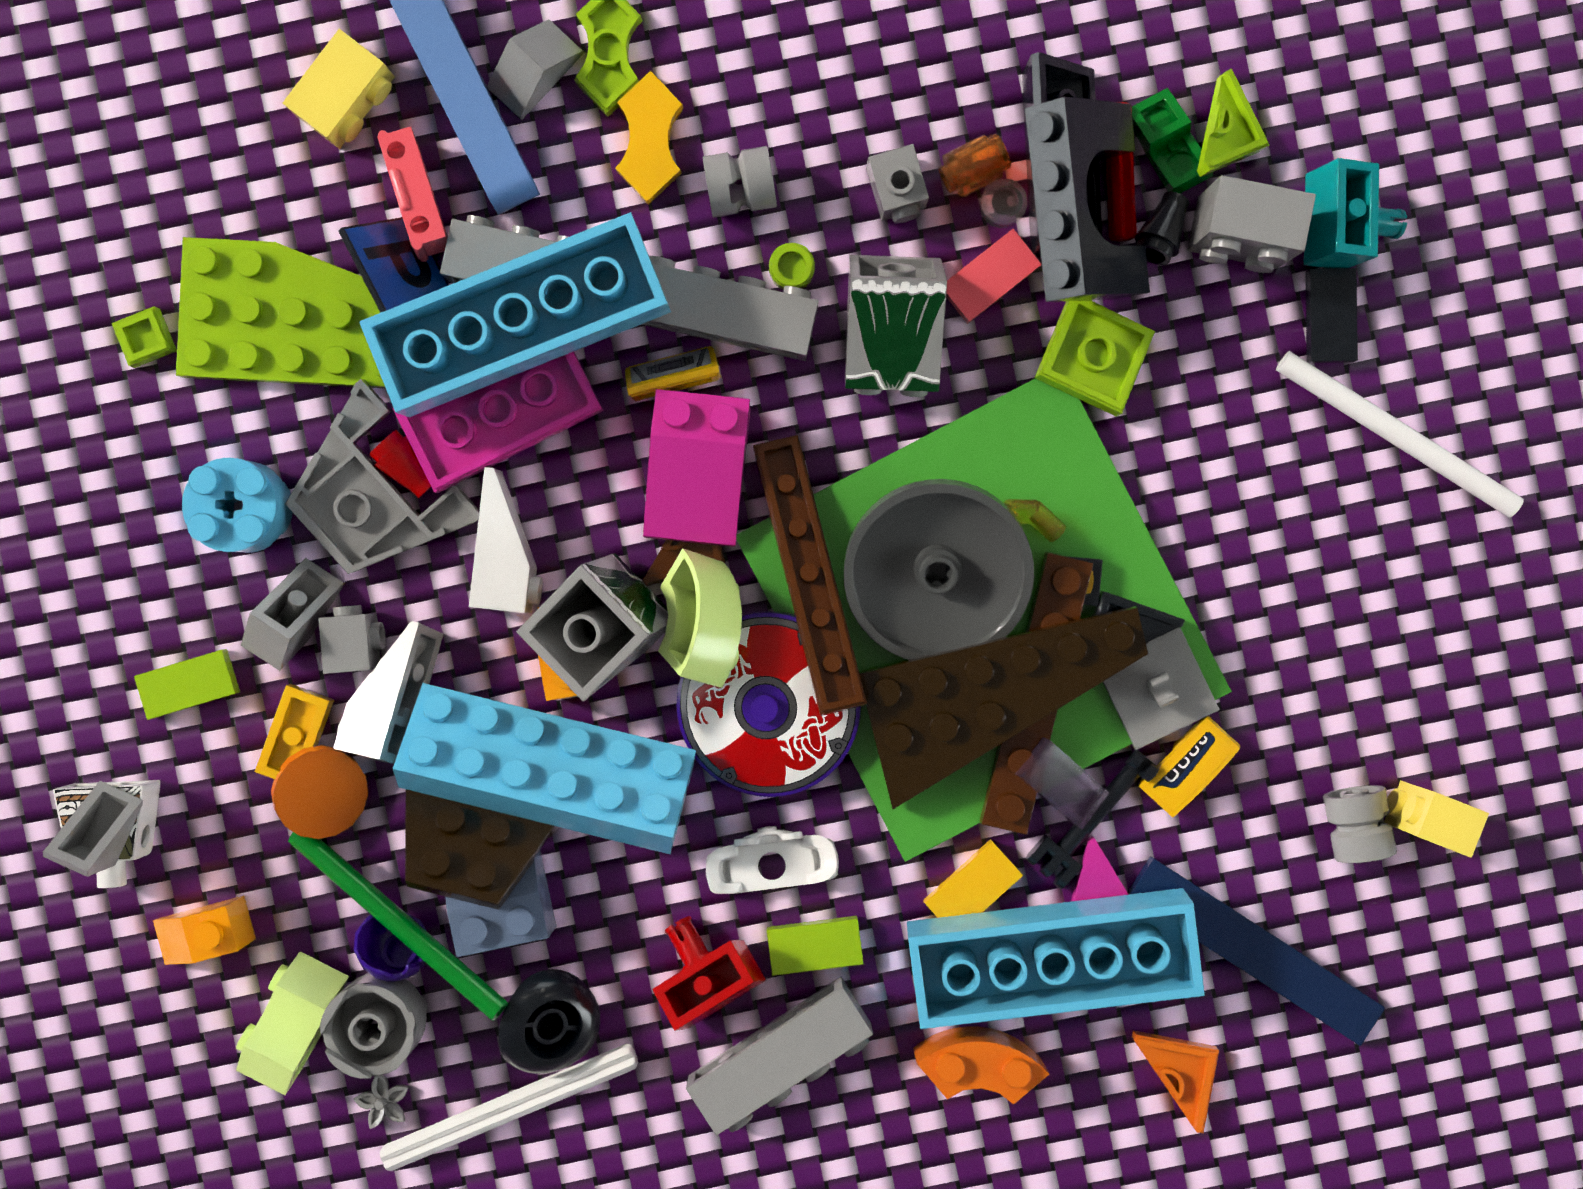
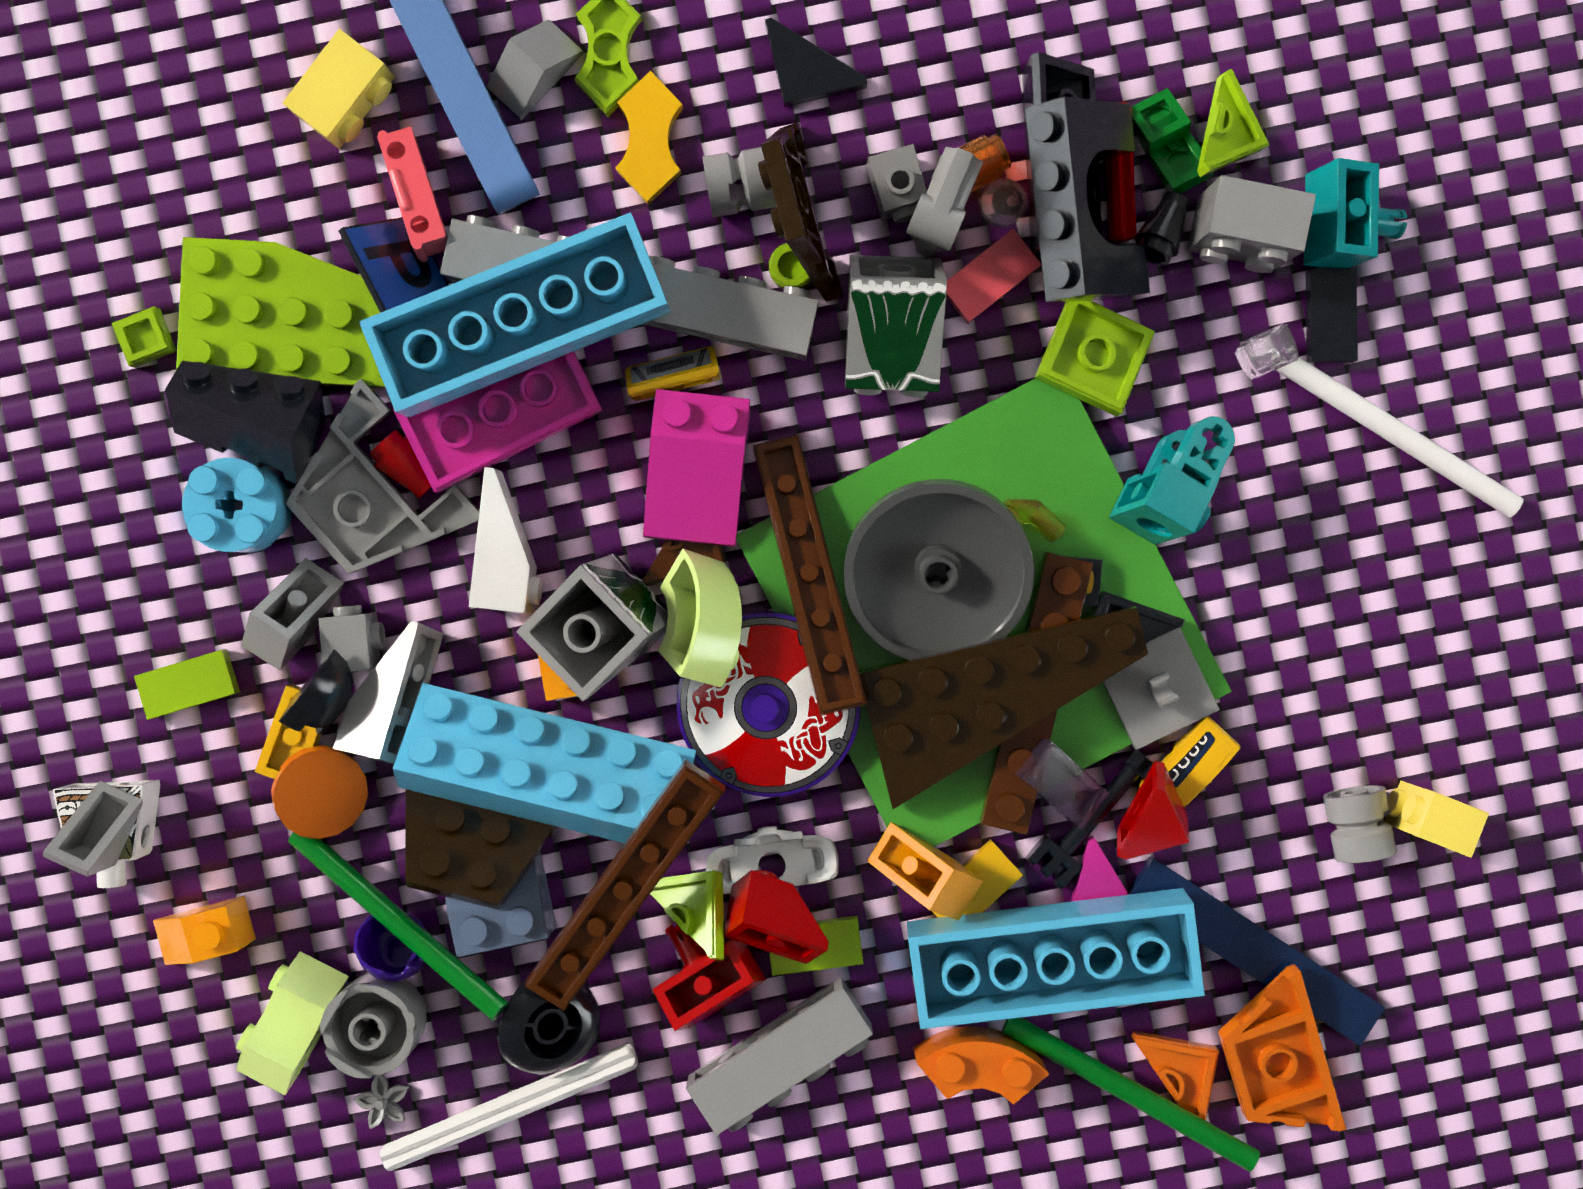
(249, 412): none -> black wedge
(321, 697): none -> black brick
(625, 884): none -> reddish brown tile
(696, 907): none -> lime tile
(773, 918): none -> red slope
(794, 214): none -> dark brown wing
(806, 70): none -> black tile
(924, 872): none -> light orange slope
(941, 208): none -> light grey piece
(1132, 1092): none -> green piece
(1154, 817): none -> red slope
(1176, 485): none -> teal brick
(1267, 351): none -> clear brick
(1280, 1058): none -> orange wing

